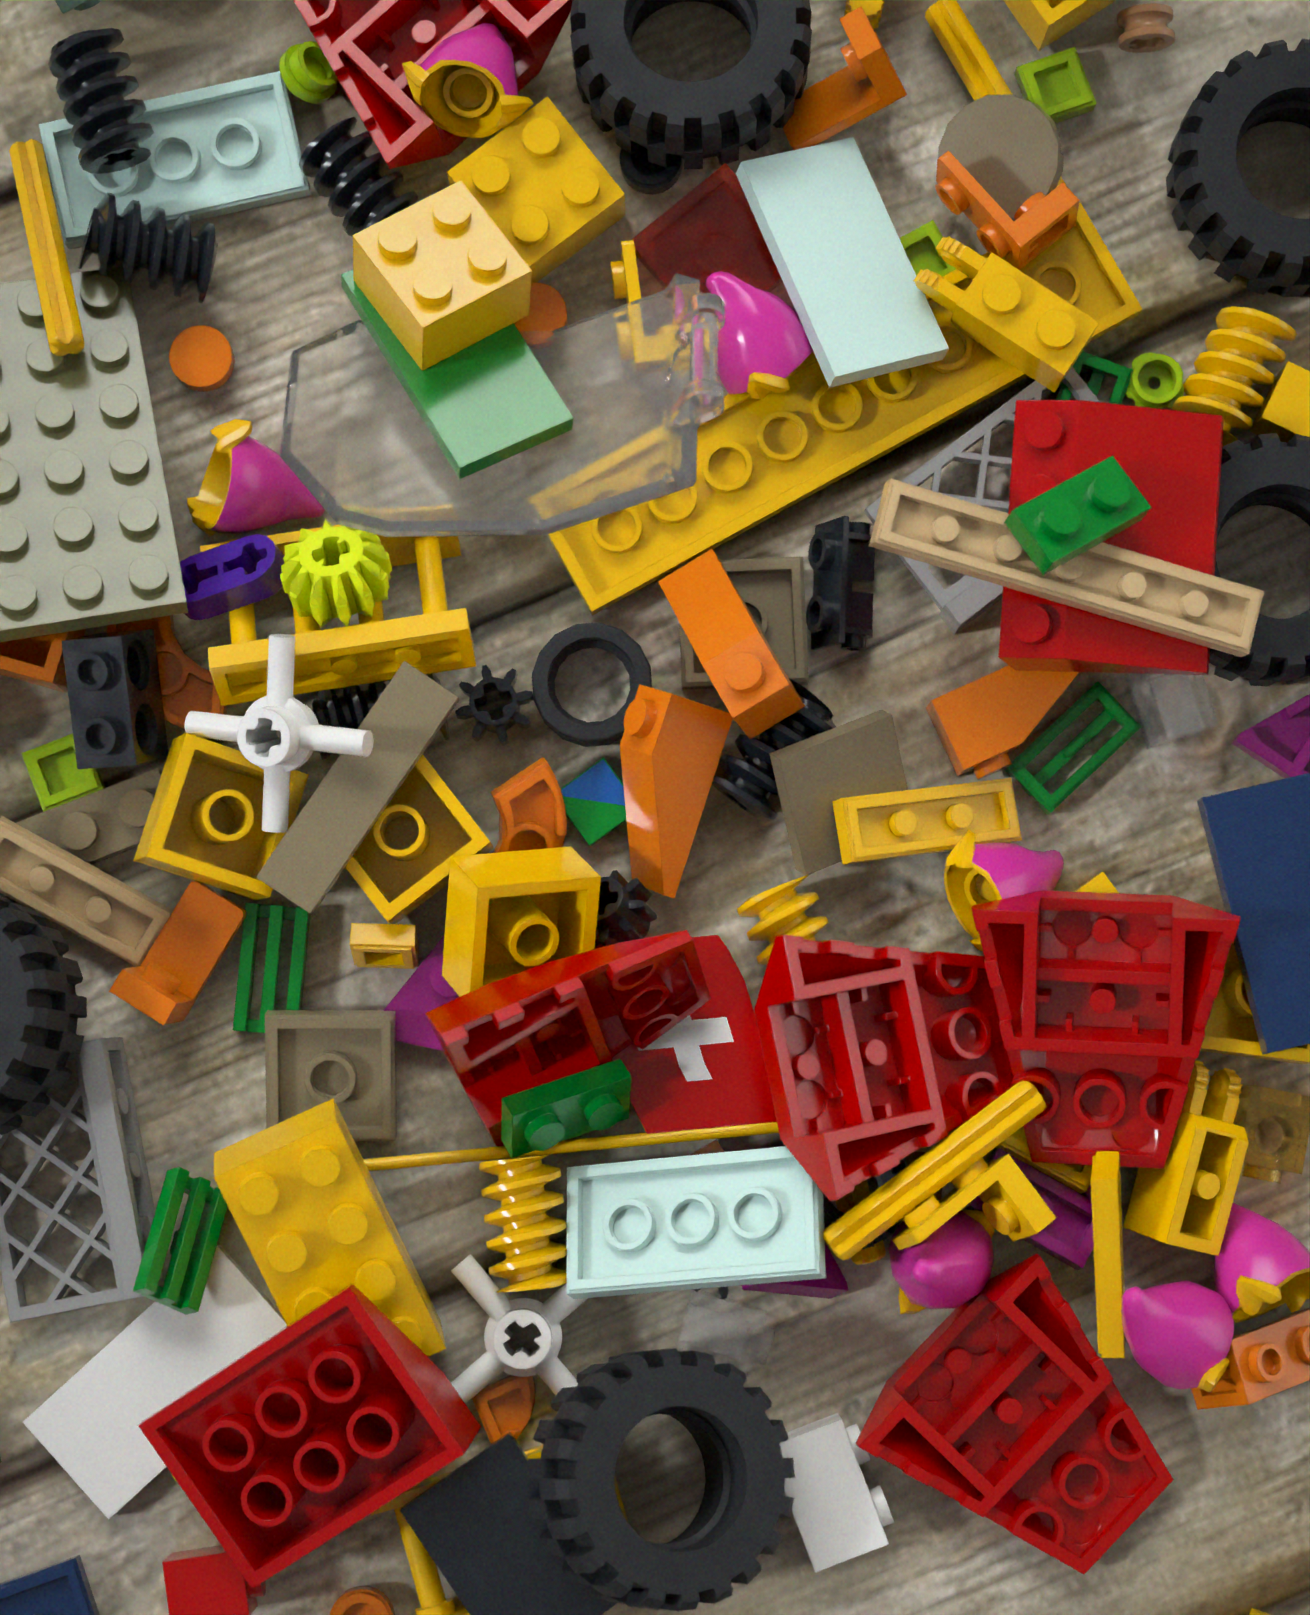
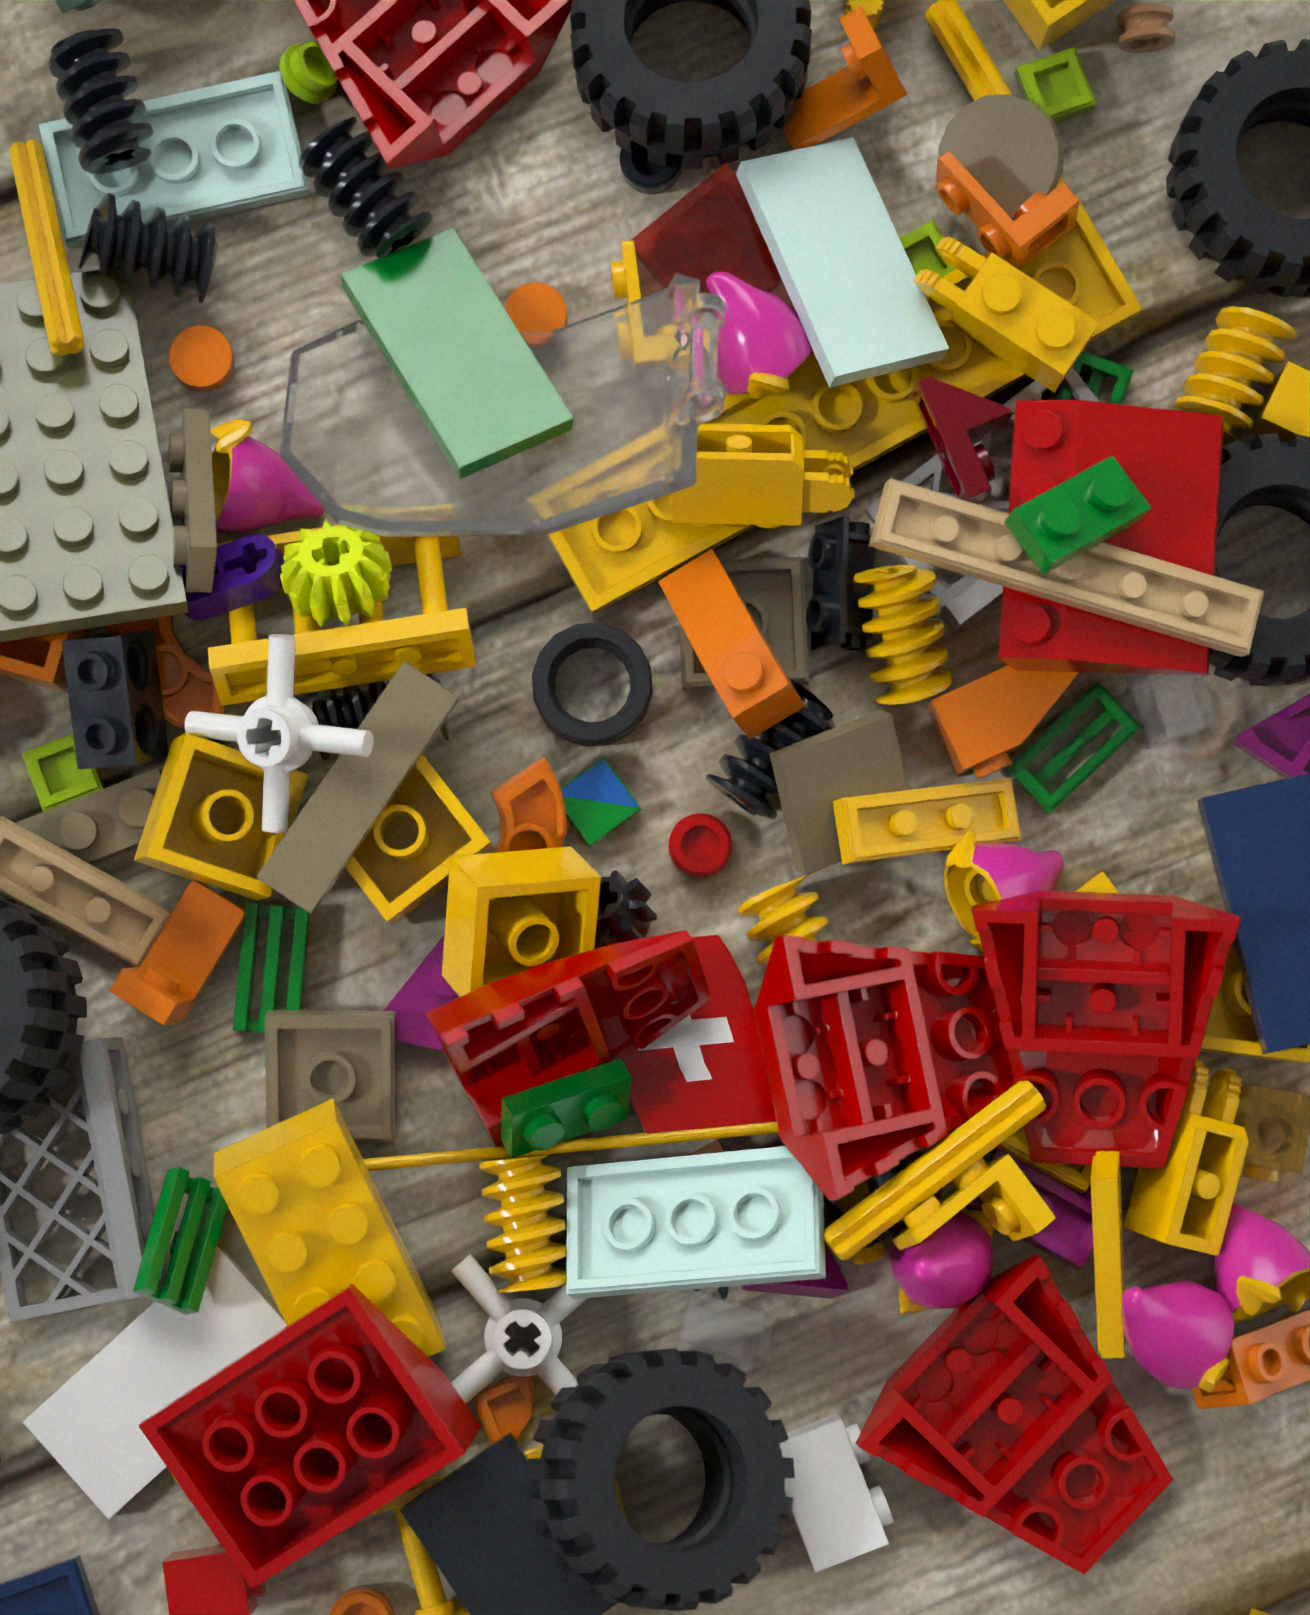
(193, 500): none -> dark tan plate
(384, 945): yellow tile -> none
(441, 275): yellow brick -> none
(467, 73): yellow hat -> none
(478, 698): black gear -> none
(542, 188): yellow brick -> none
(667, 774): orange slope -> none
(700, 845): none -> red tile
(761, 478): none -> yellow hinge
(905, 632): none -> yellow piece
(952, 421): none -> dark red slope
(1162, 368): lime plate -> none

